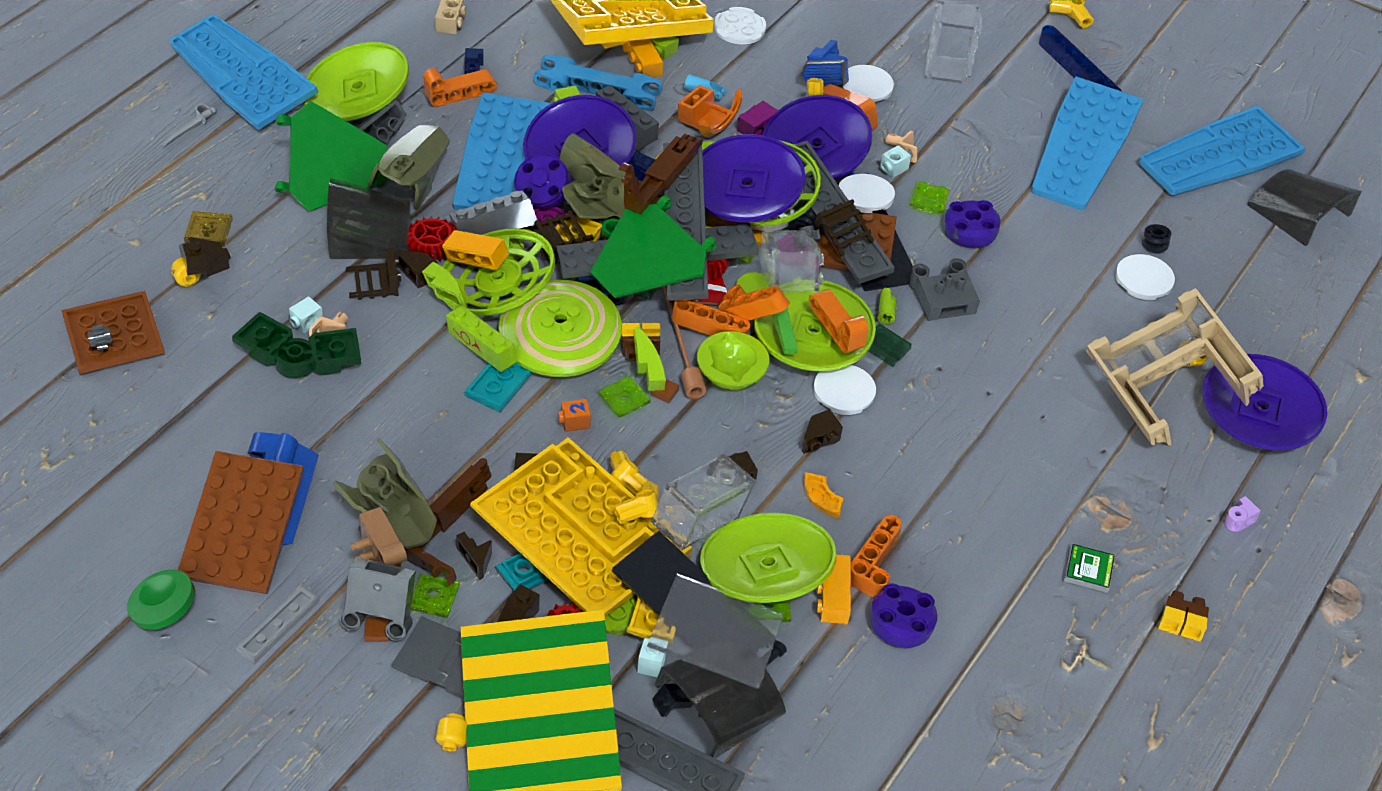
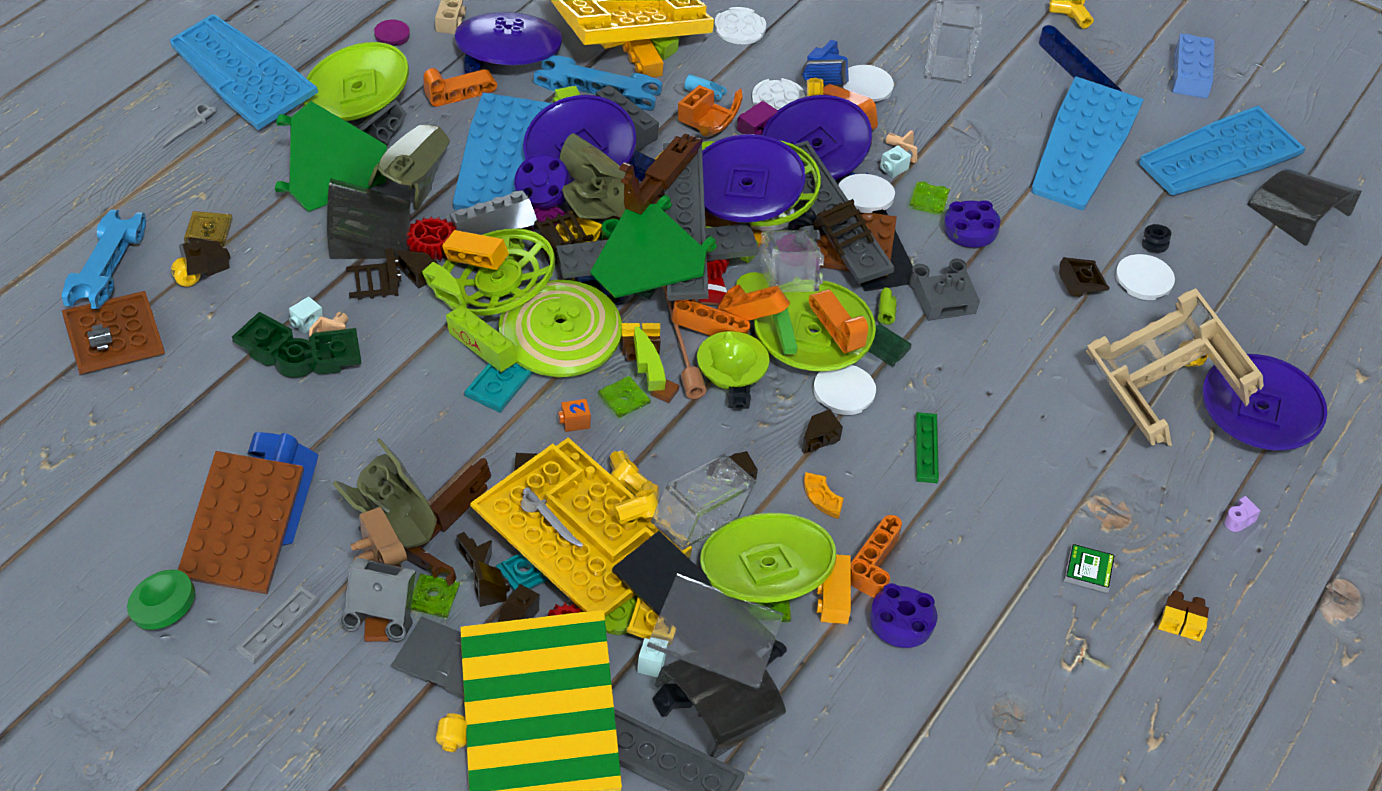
(95, 277): none -> dark azure piece
(392, 32): none -> magenta tile
(489, 584): none -> dark brown slope
(508, 38): none -> dark purple dish
(532, 503): none -> light grey sword
(739, 397): none -> black bracket
(777, 92): none -> white tile
(926, 448): none -> green tile
(1081, 276): none -> dark brown slope
(1193, 66): none -> medium blue piece

